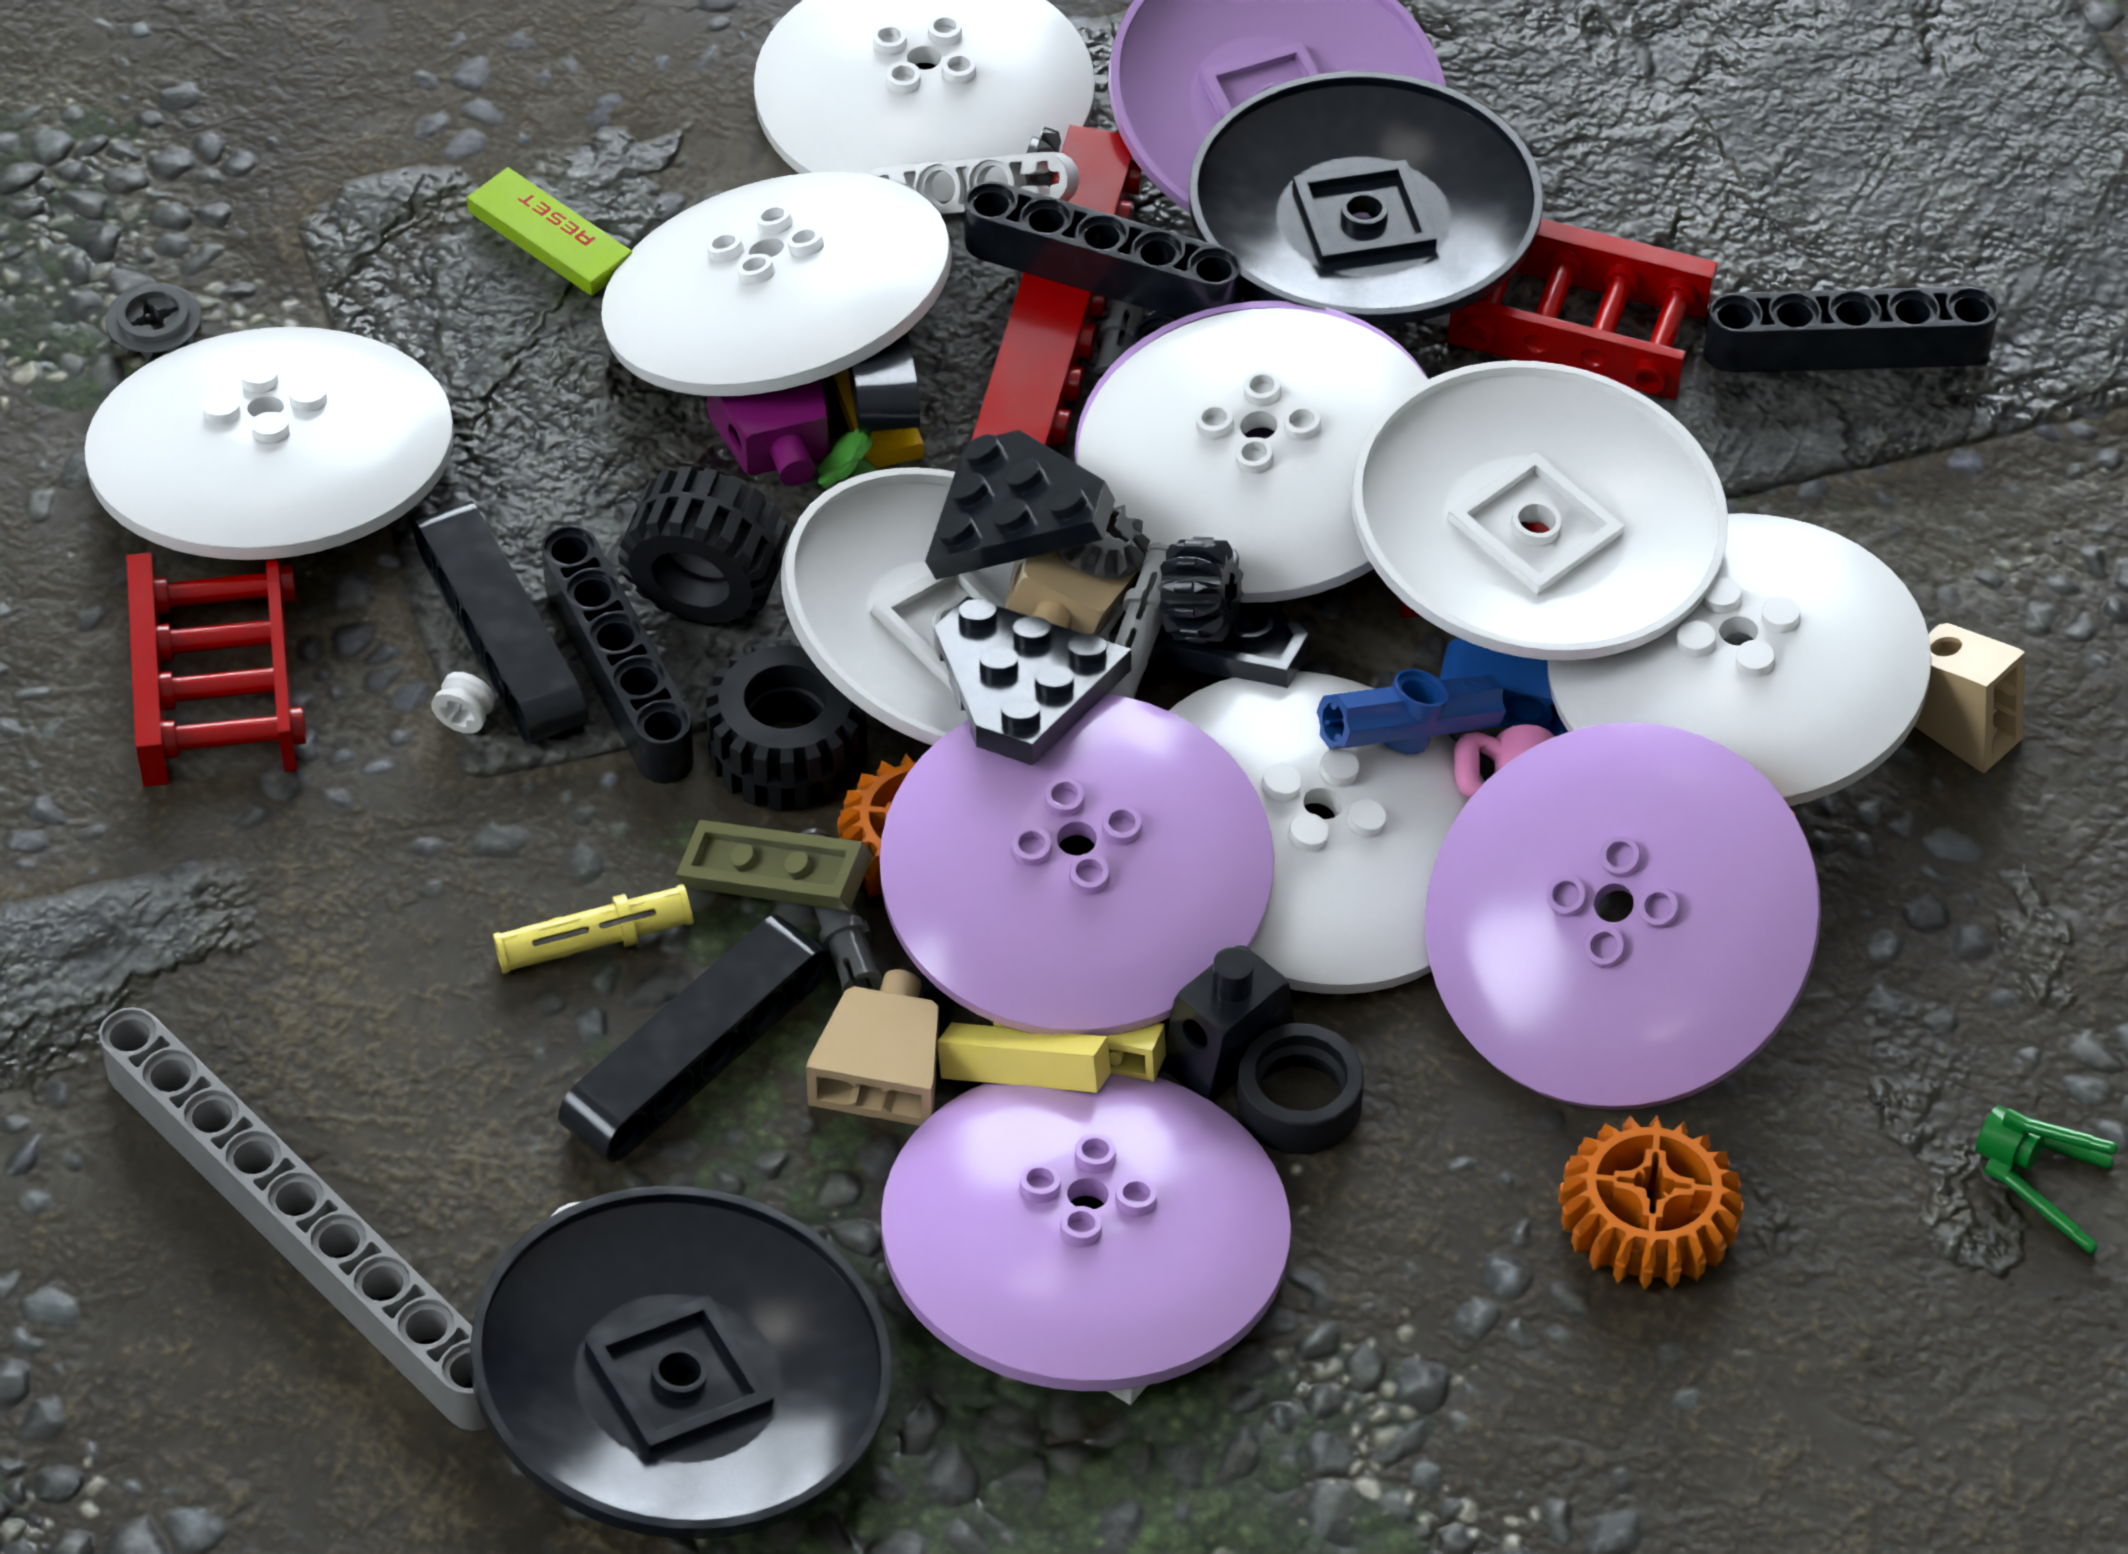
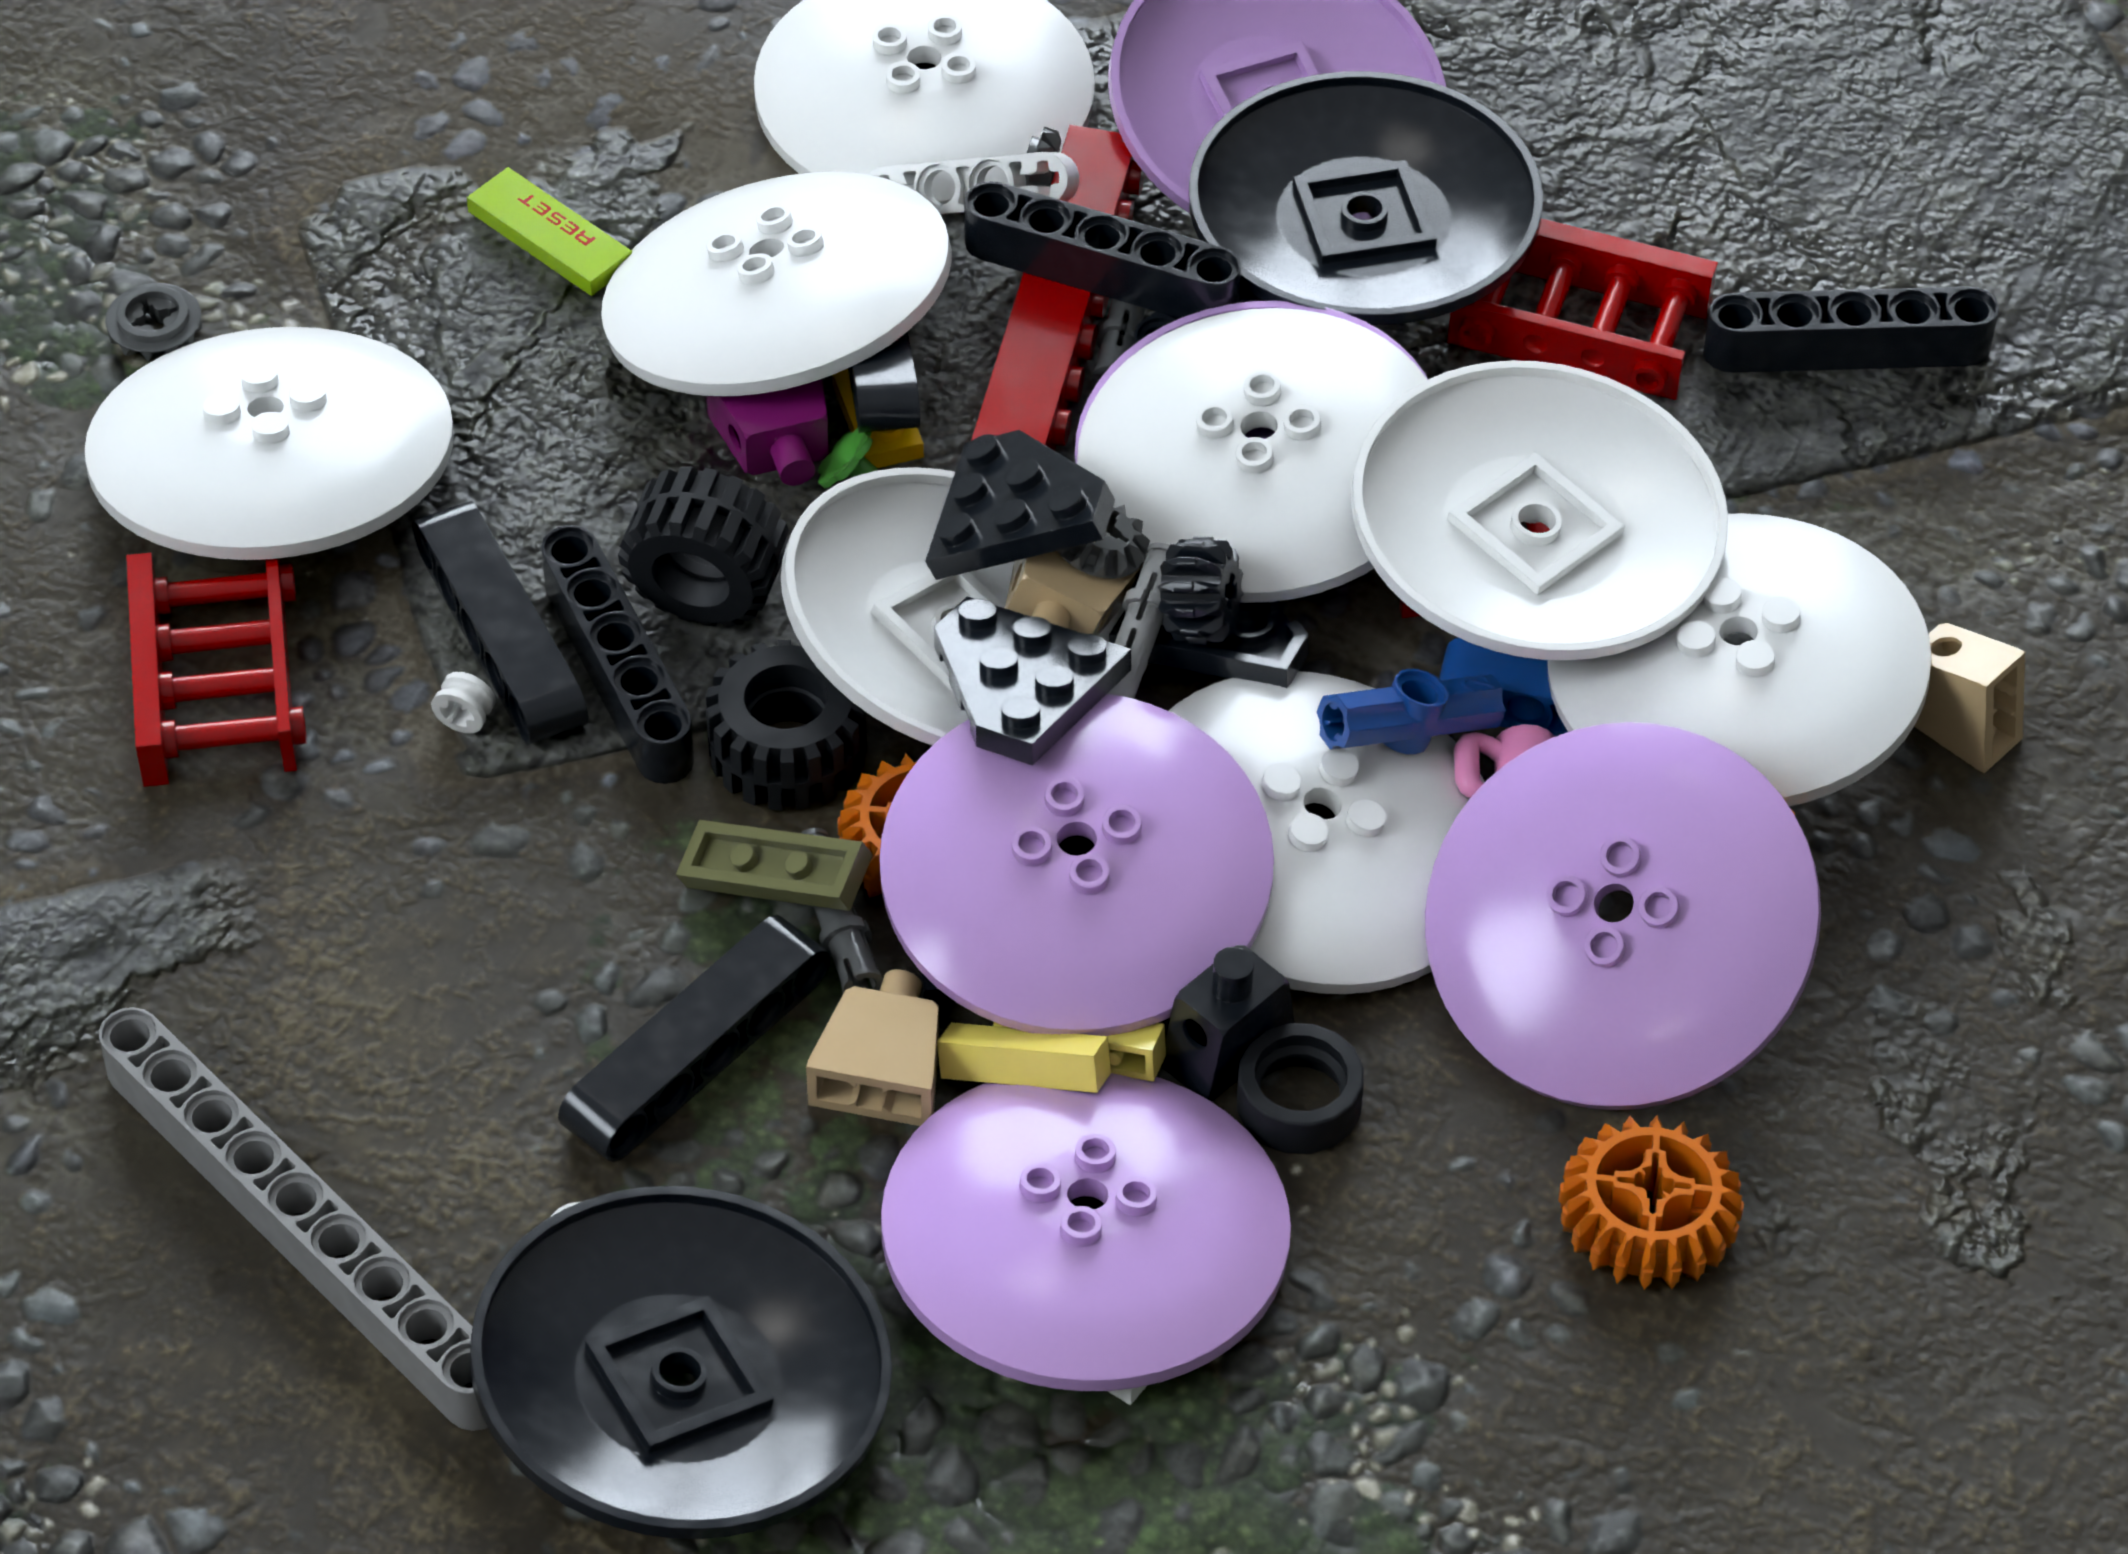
(669, 907): light yellow pin -> none
(2017, 1140): green plant -> none

